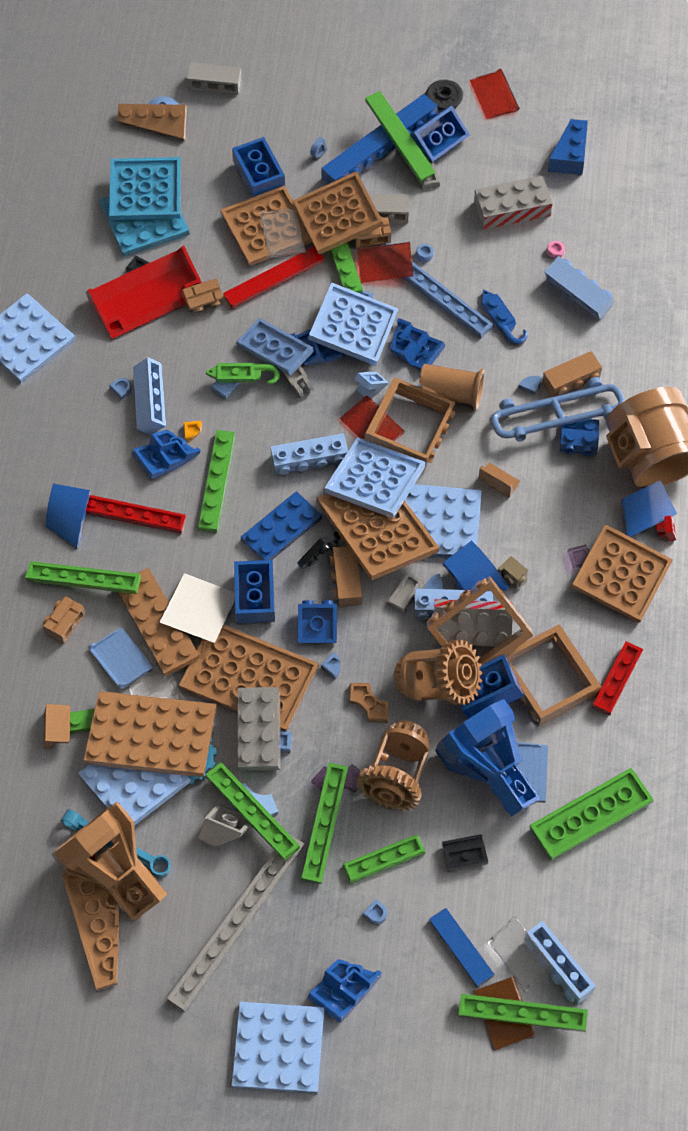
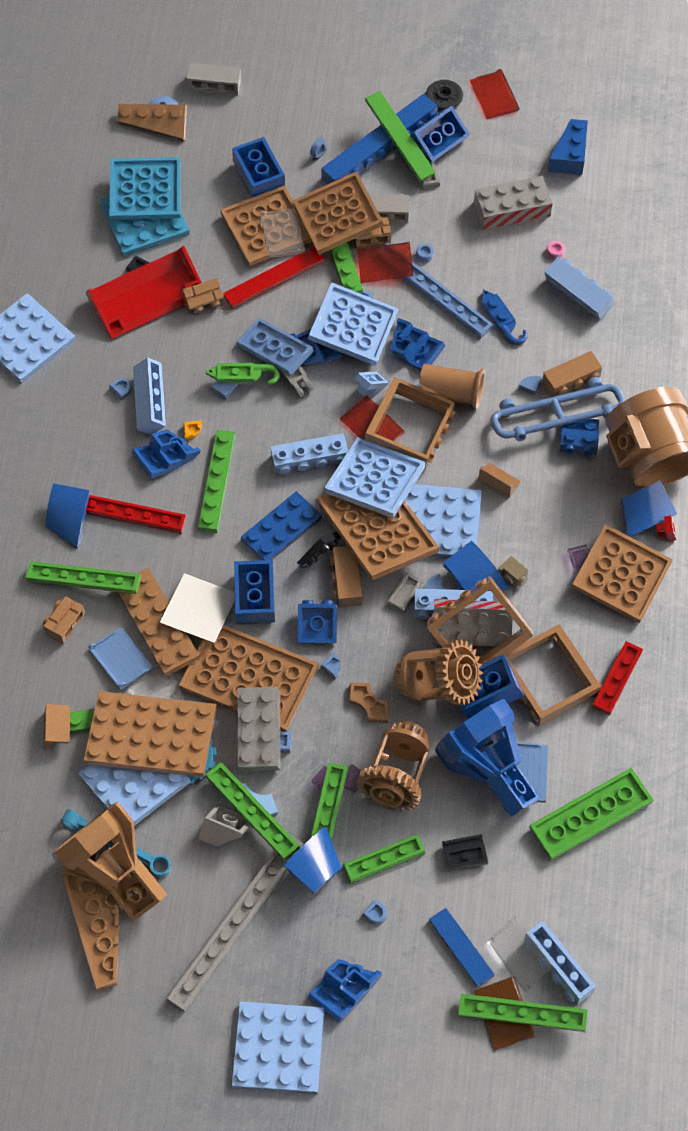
(315, 862): none -> slope

